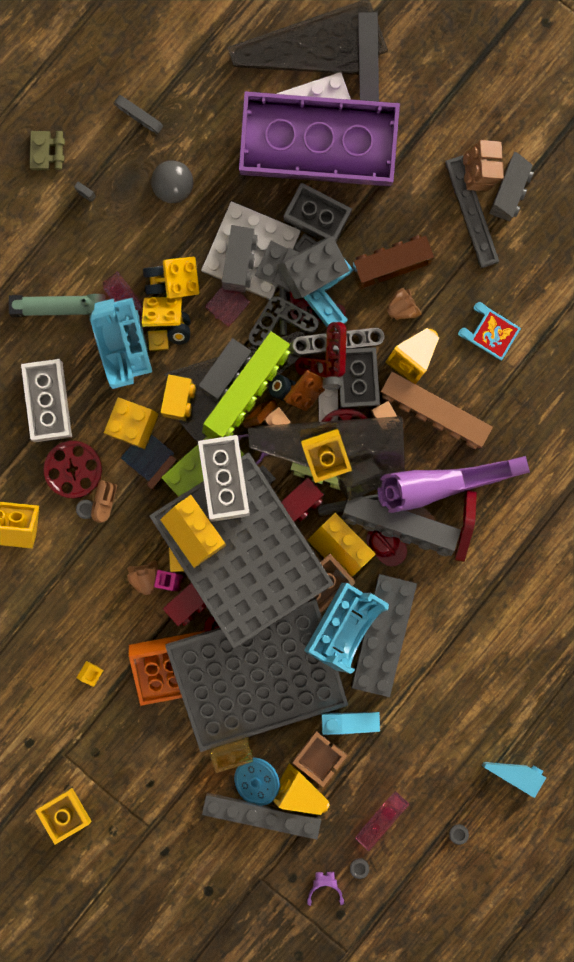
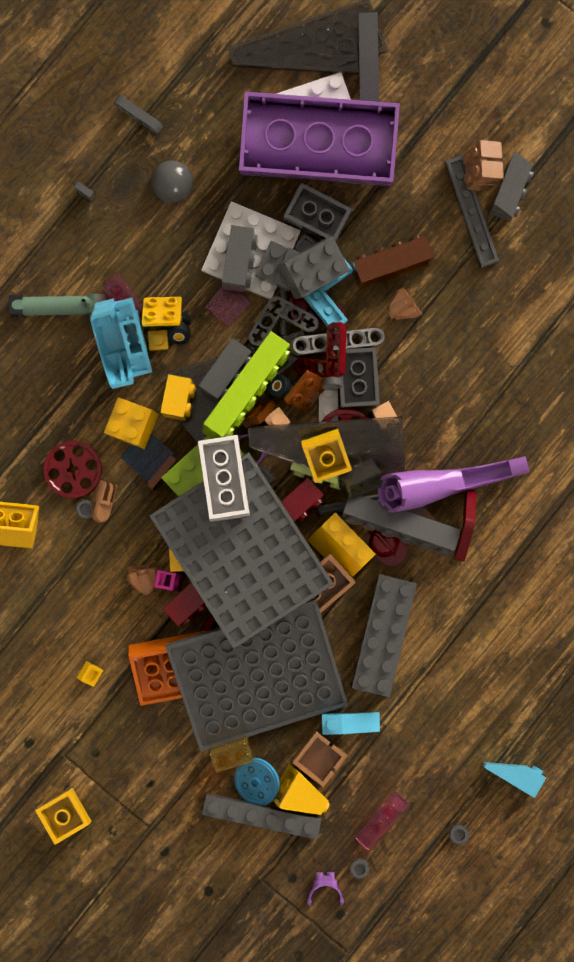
(40, 150): olive plate -> none
(46, 400): white brick -> none
(179, 278): yellow plate -> none
(192, 531): yellow slope -> none
(343, 628): medium azure piece -> none
(414, 355): slope -> none
(436, 410): medium nougat brick -> none
(493, 333): flag -> none

